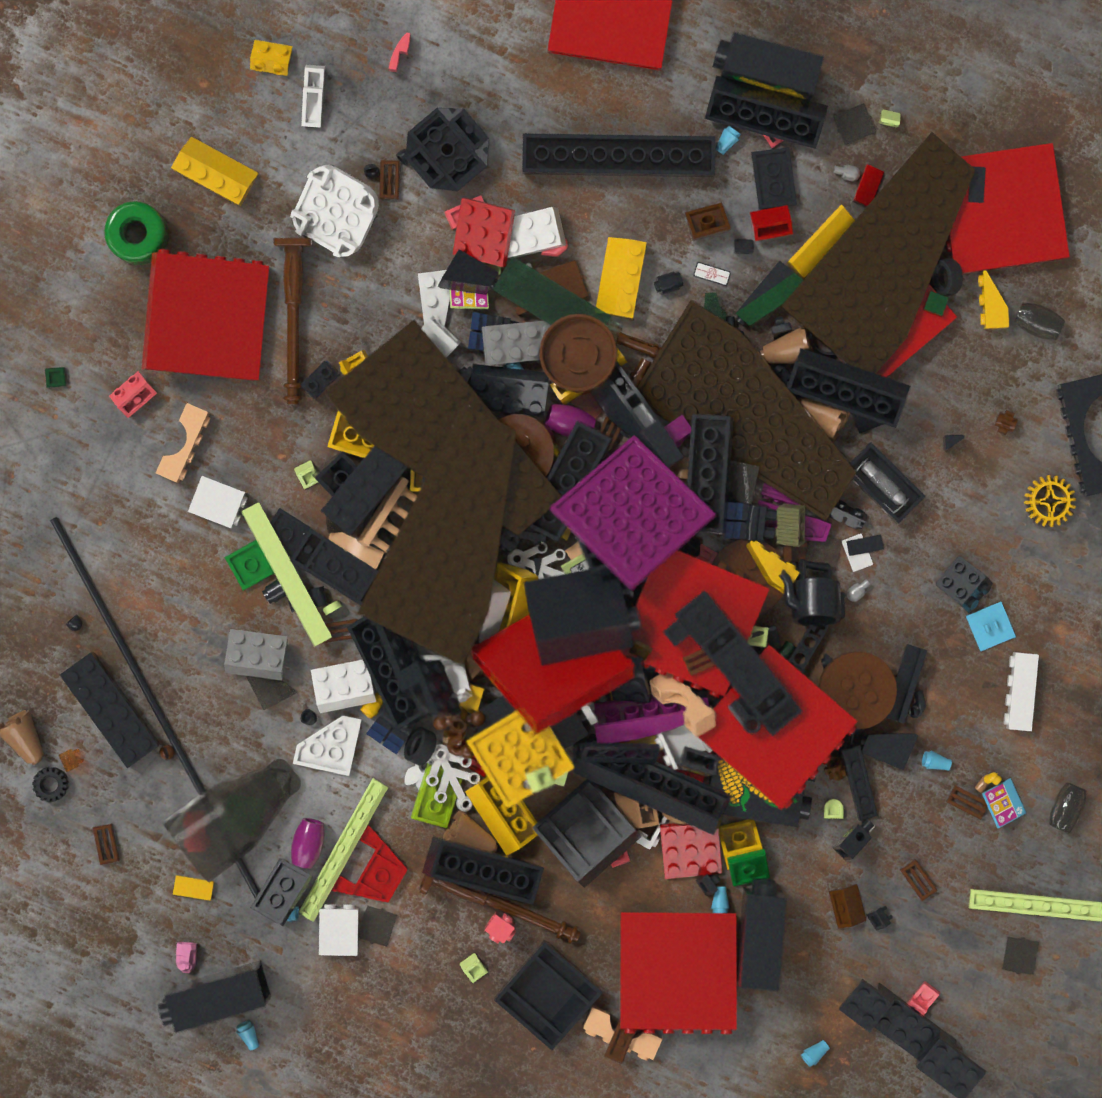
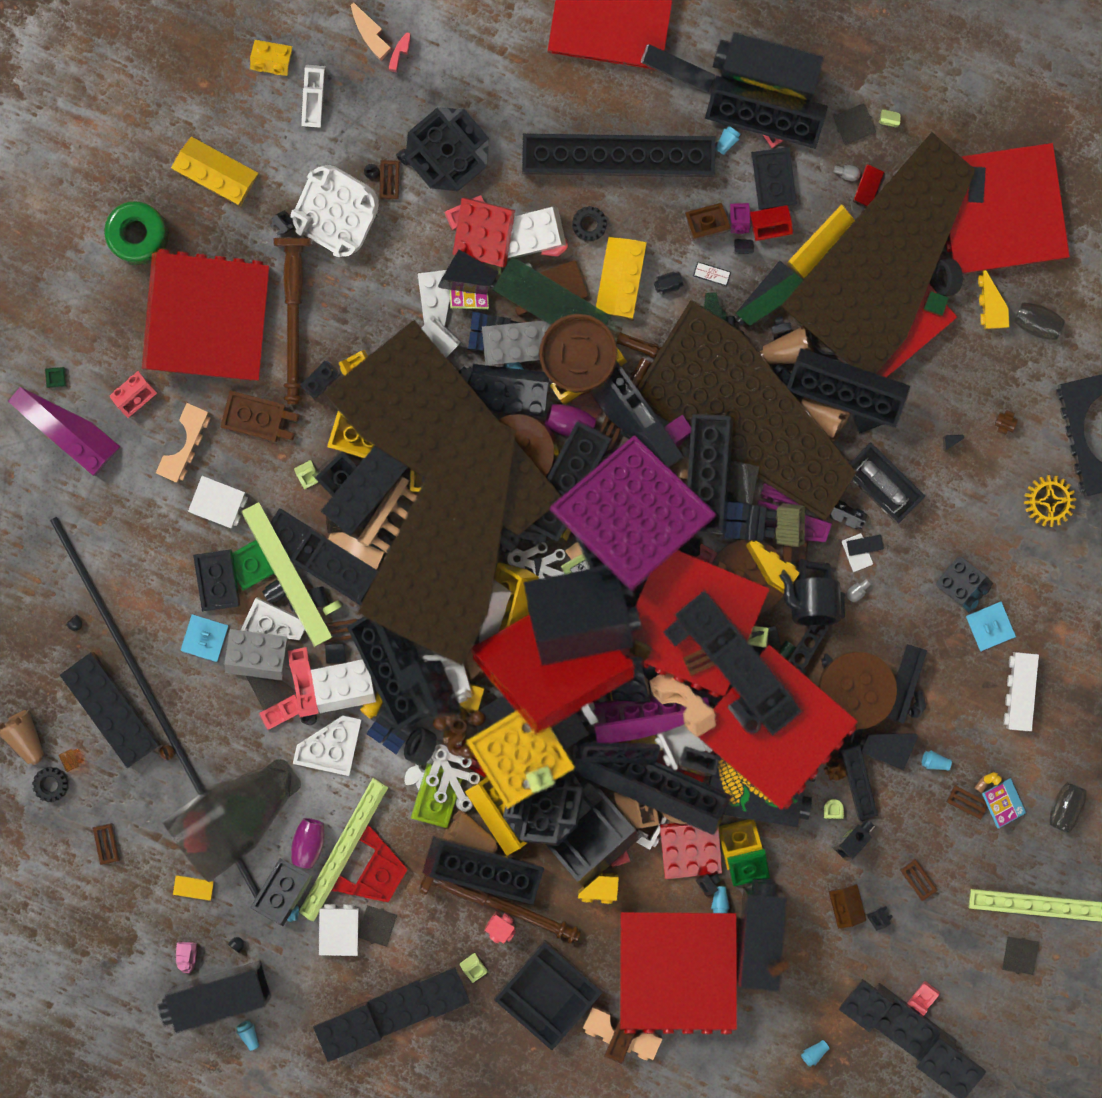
(69, 431): none -> magenta wedge
(204, 638): none -> medium azure piece
(216, 580): none -> black plate
(236, 944): none -> black hinge
(257, 417): none -> reddish brown tile
(272, 620): none -> white wing
(279, 712): none -> coral slope
(283, 222): none -> black tile
(301, 672): none -> coral arch
(335, 653): none -> black slope
(370, 33): none -> light nougat slope
(391, 1012): none -> black bracket
(548, 826): none -> black piece
(589, 212): none -> black tyre
(603, 888): none -> yellow slope
(677, 68): none -> black tile
(740, 218): none -> magenta bracket
(778, 966): none -> reddish brown tile

